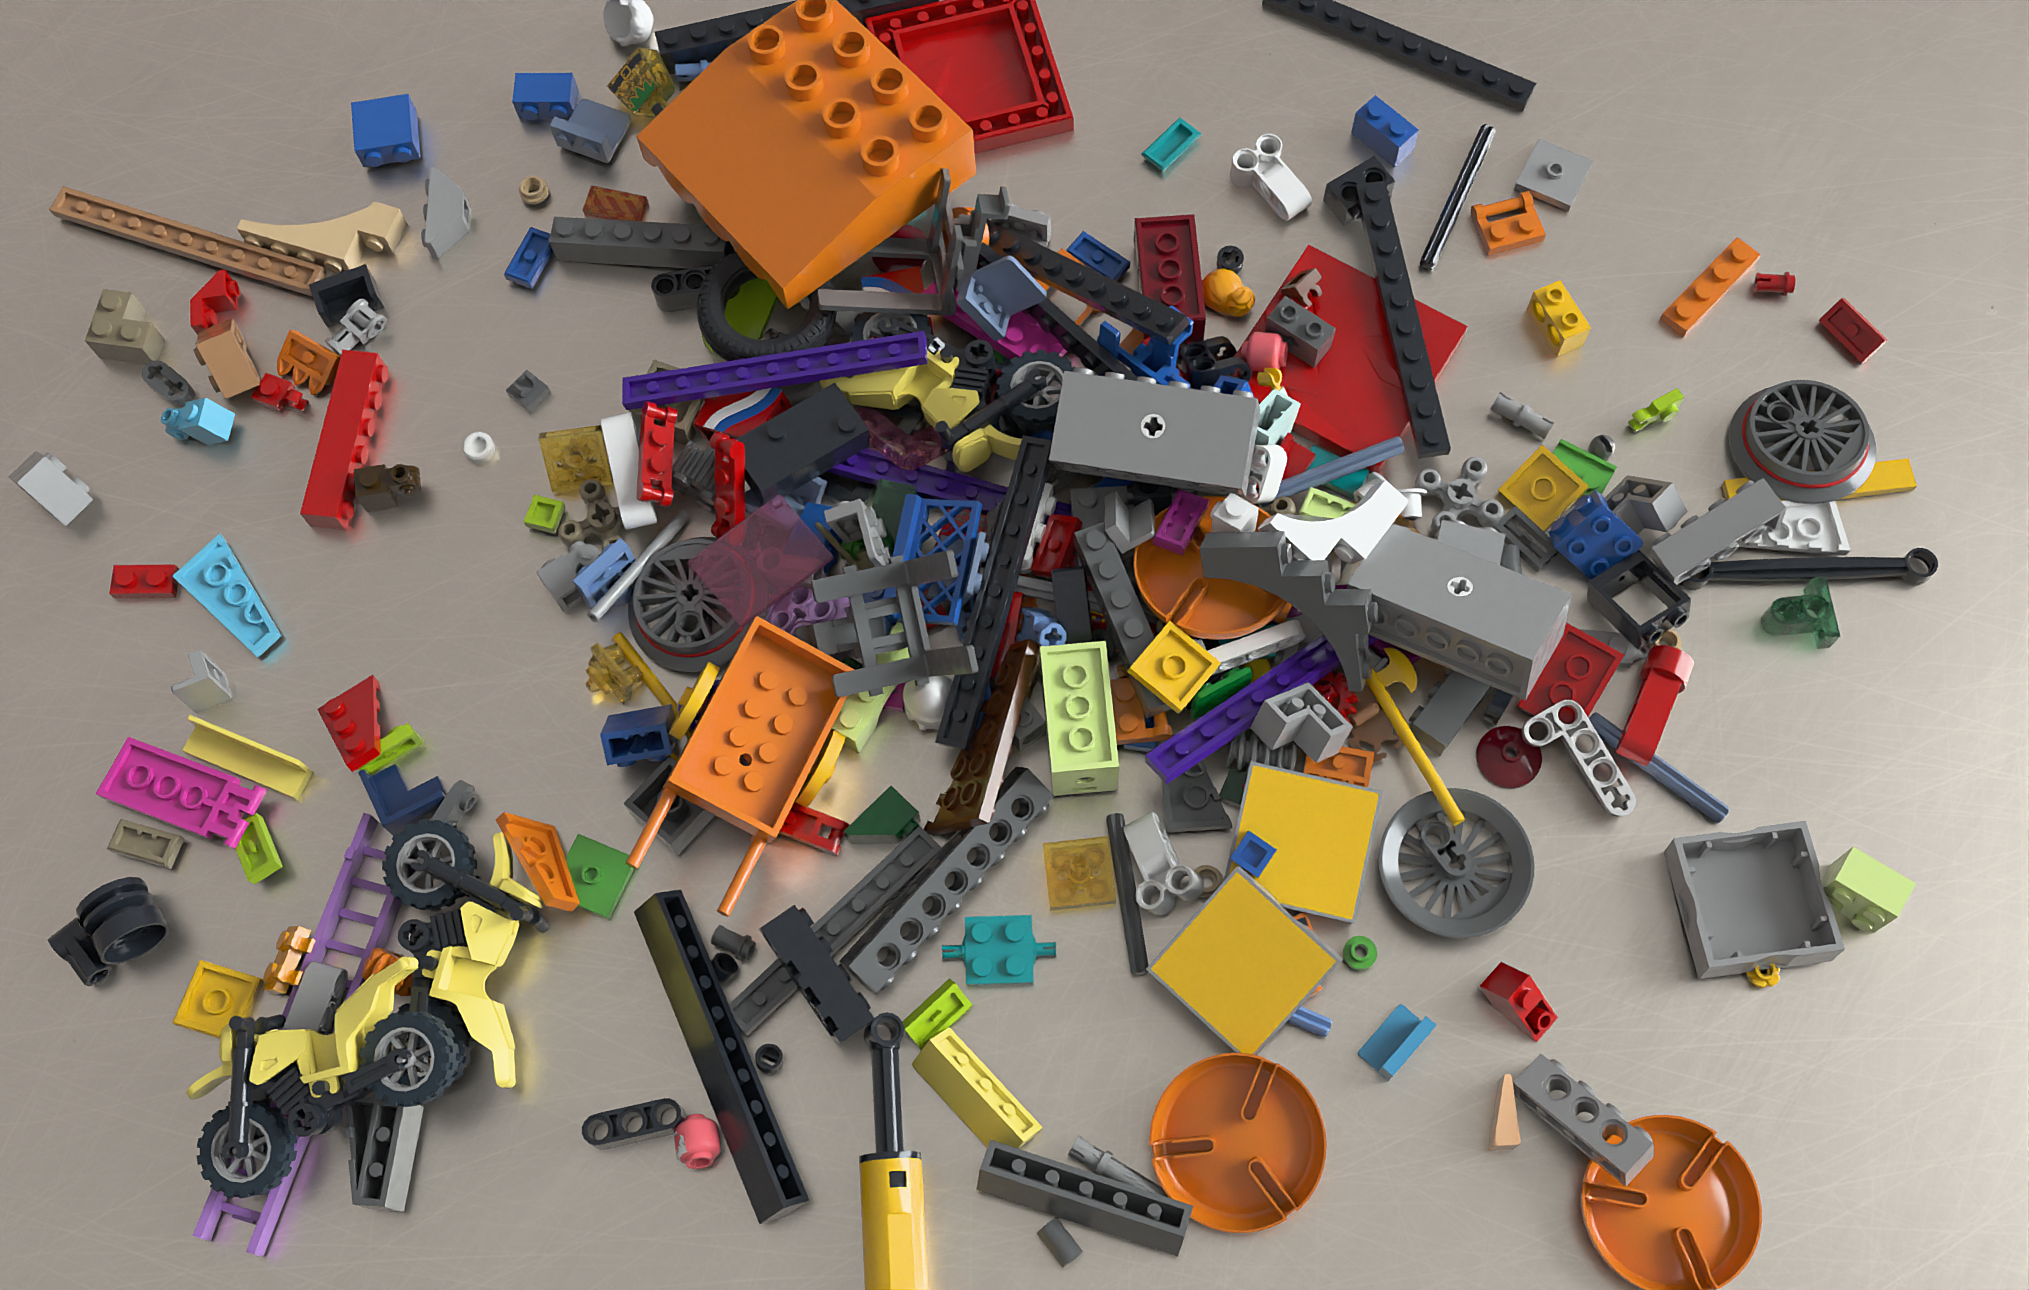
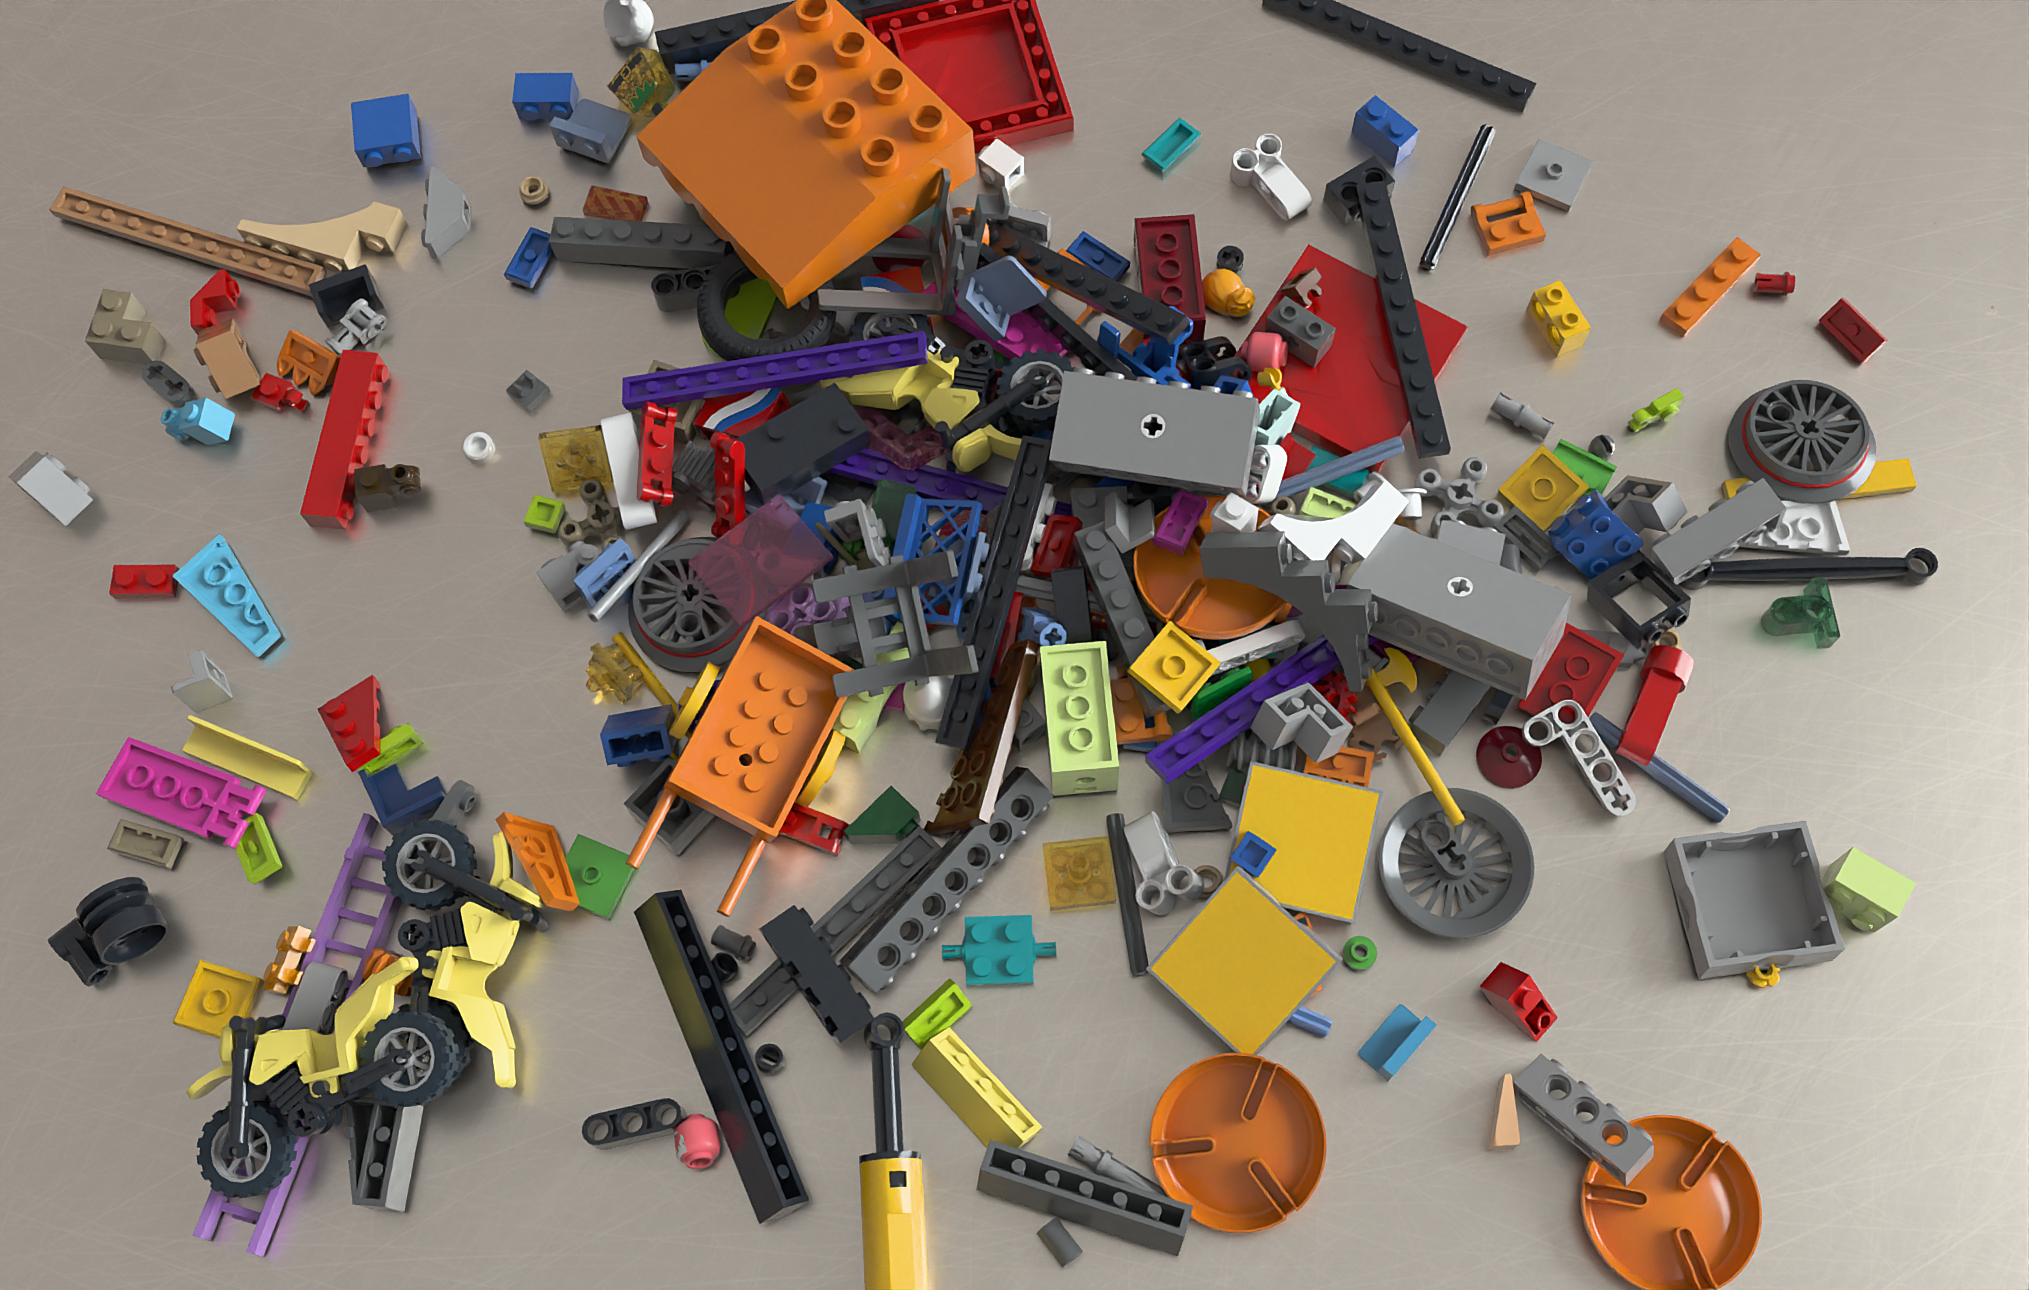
(1000, 165): none -> white brick

